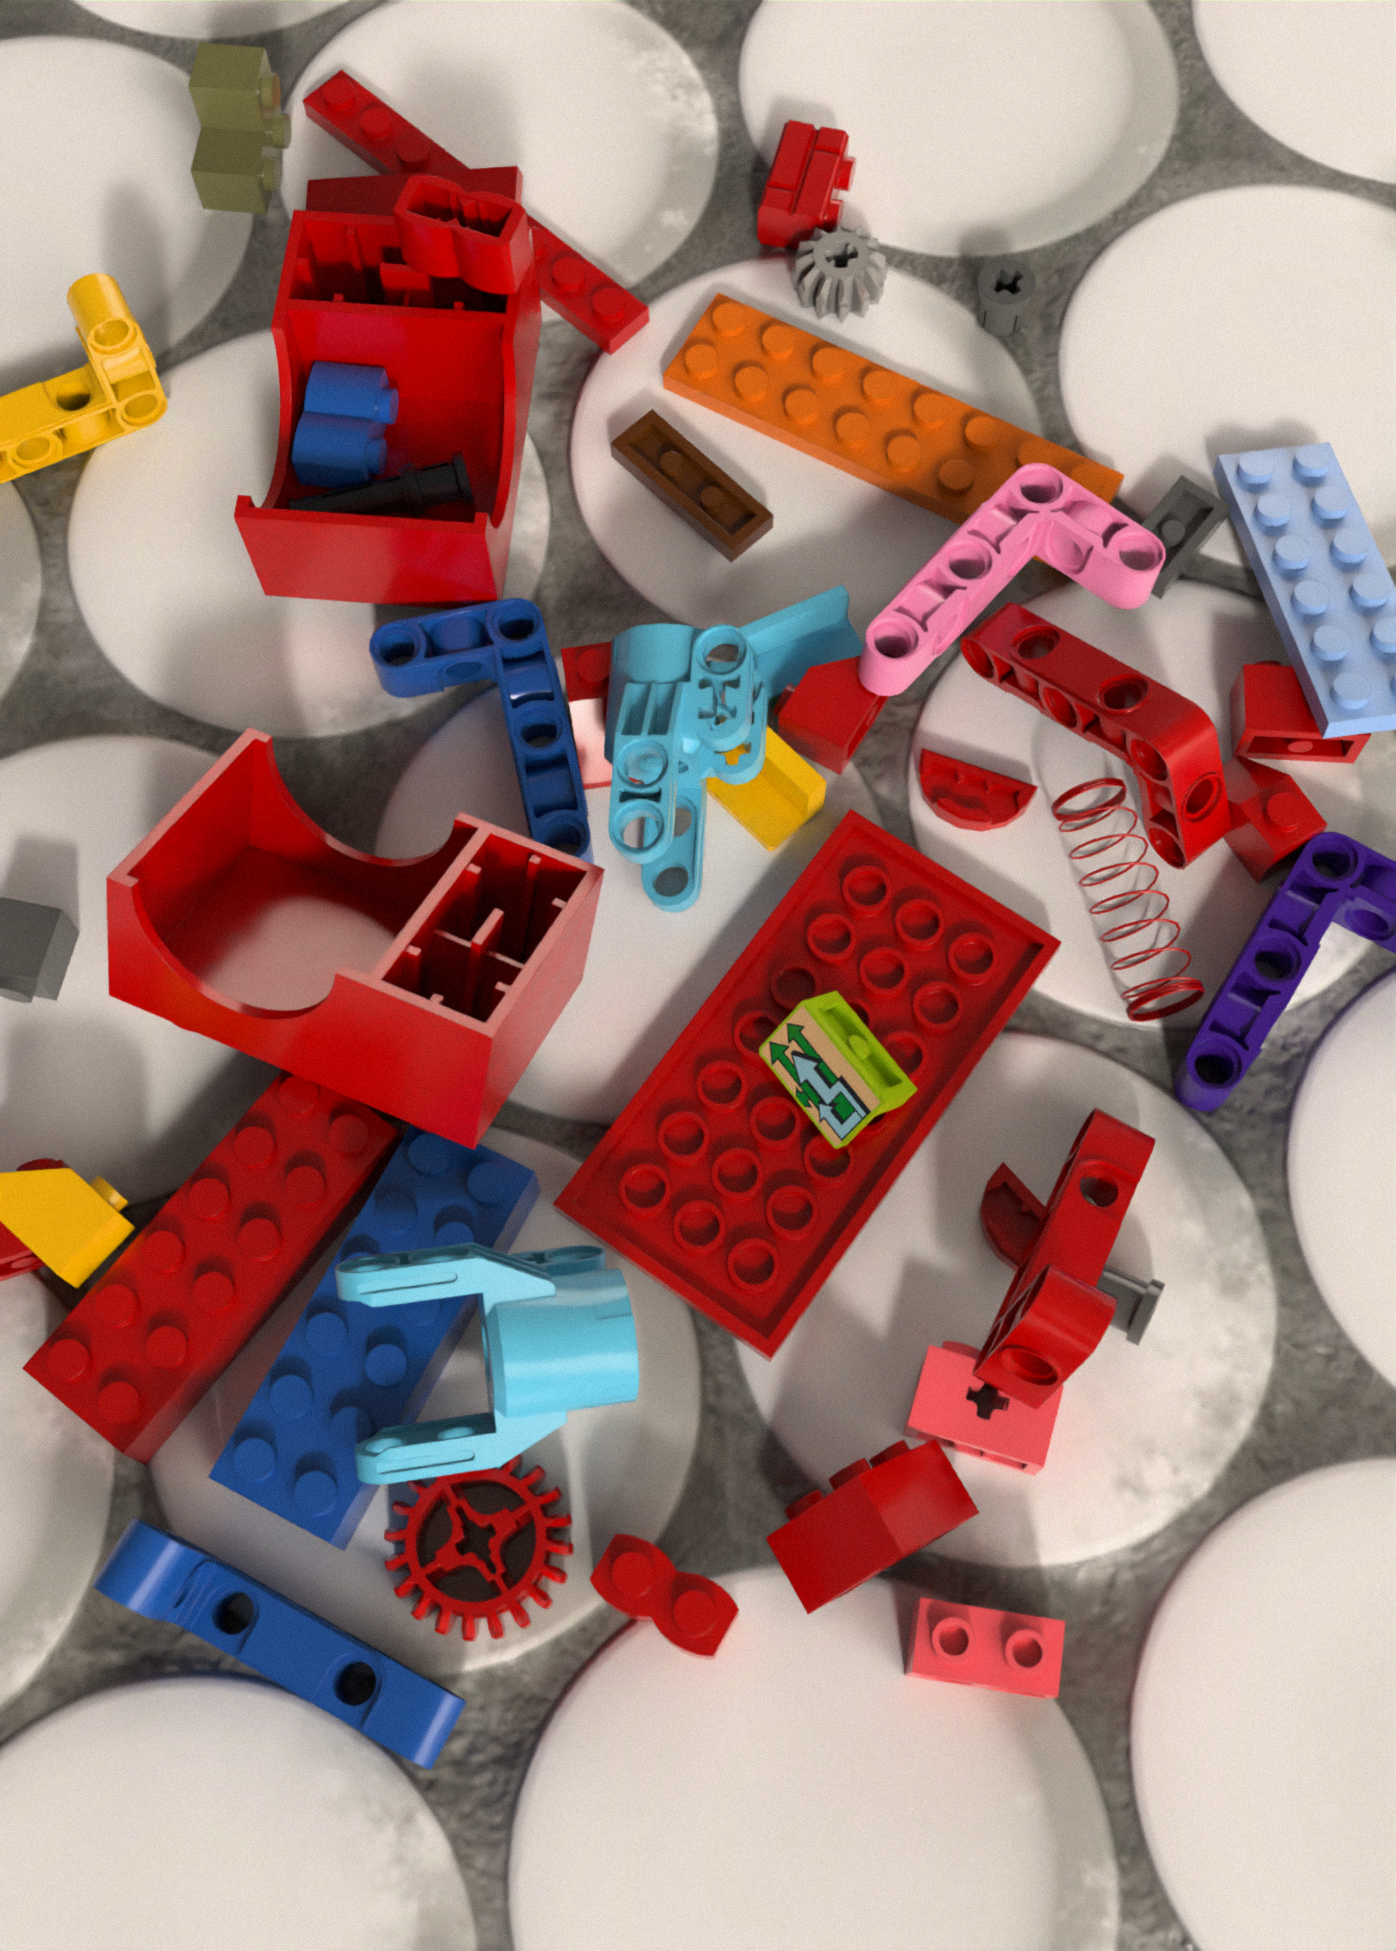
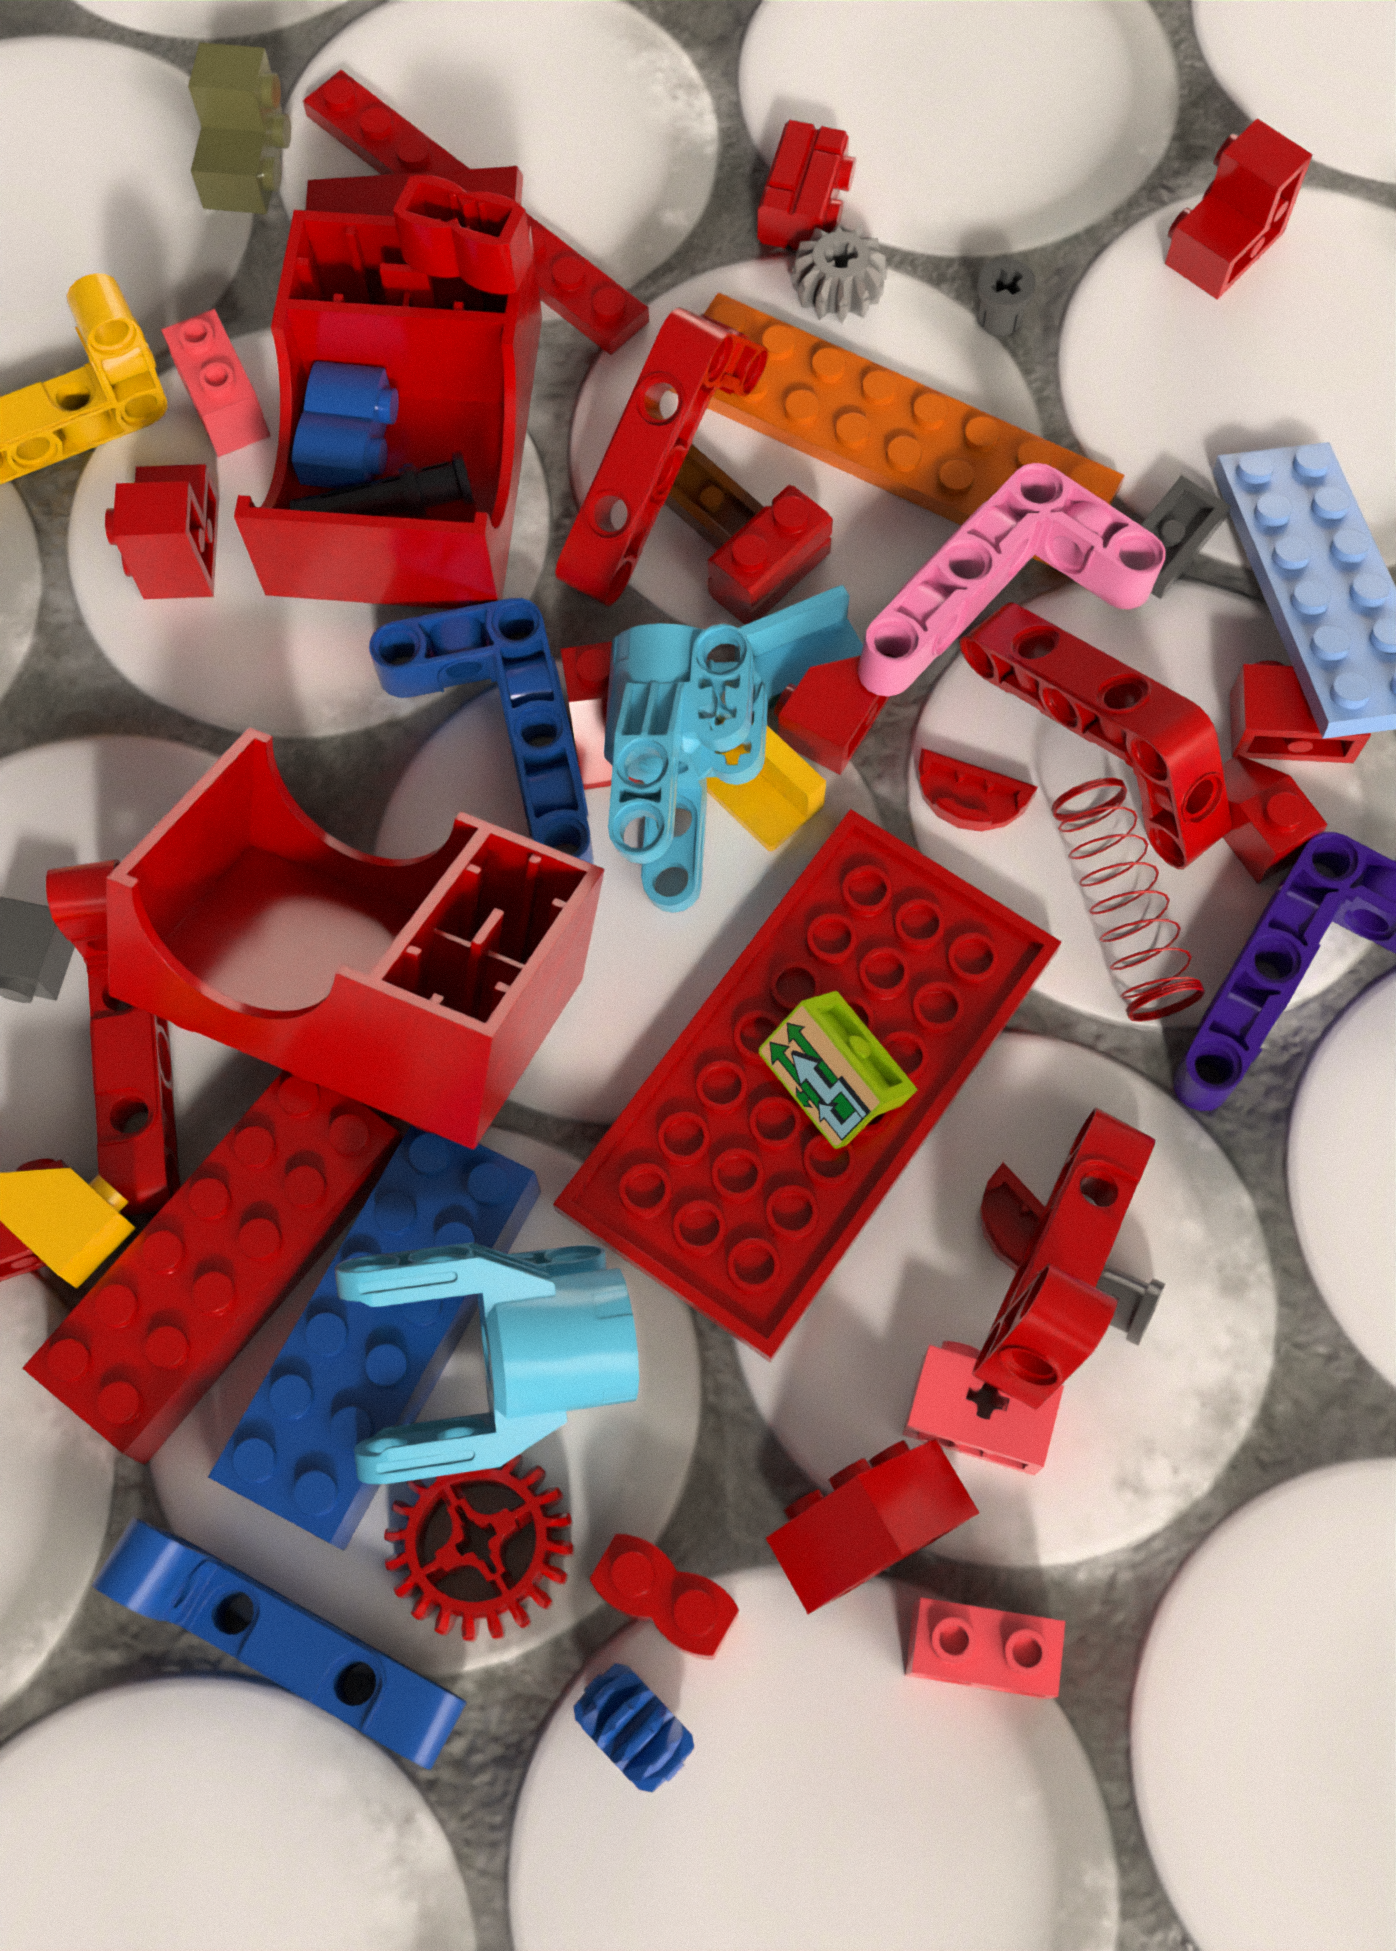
(127, 1052): none -> red beam
(167, 530): none -> red brick
(216, 382): none -> coral brick
(633, 1727): none -> blue gear
(647, 451): none -> red beam
(769, 555): none -> red brick
(1240, 210): none -> red brick

